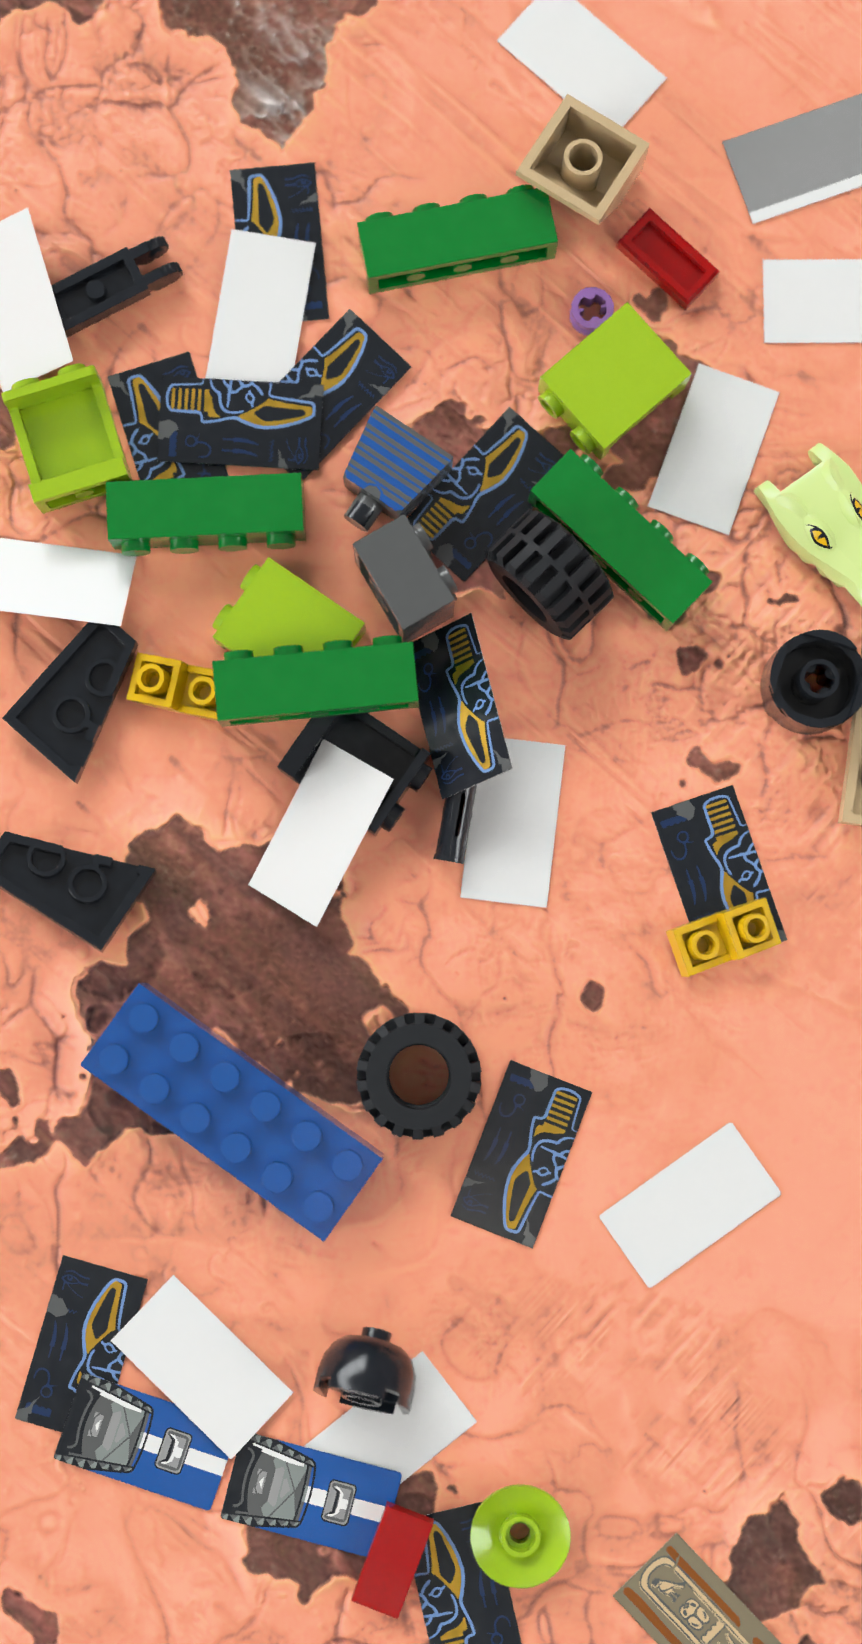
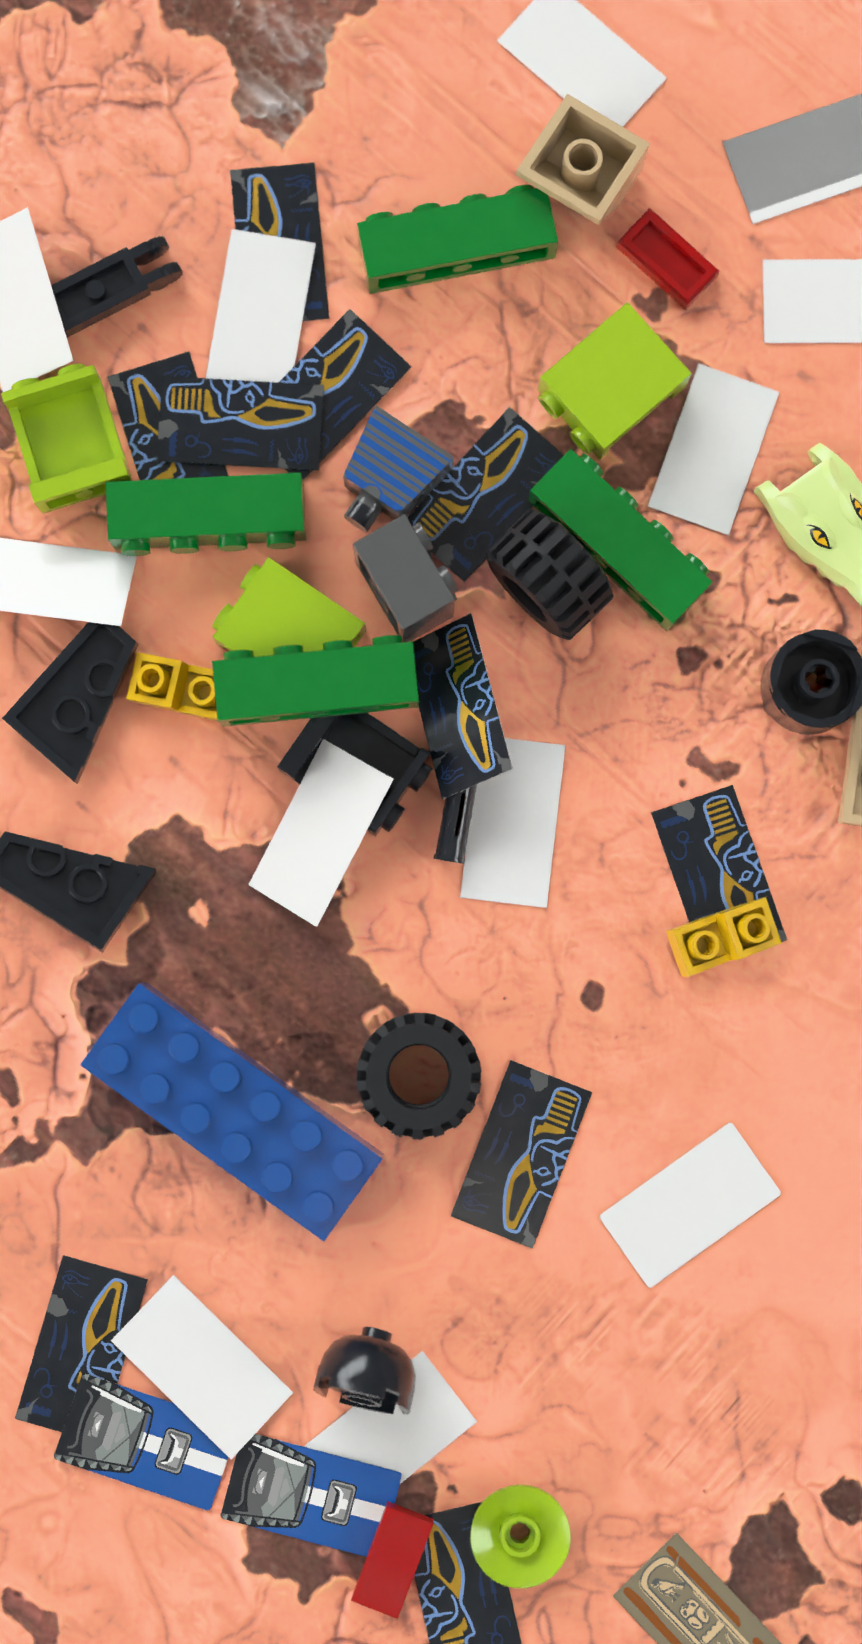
(587, 298): medium lavender bush -> none

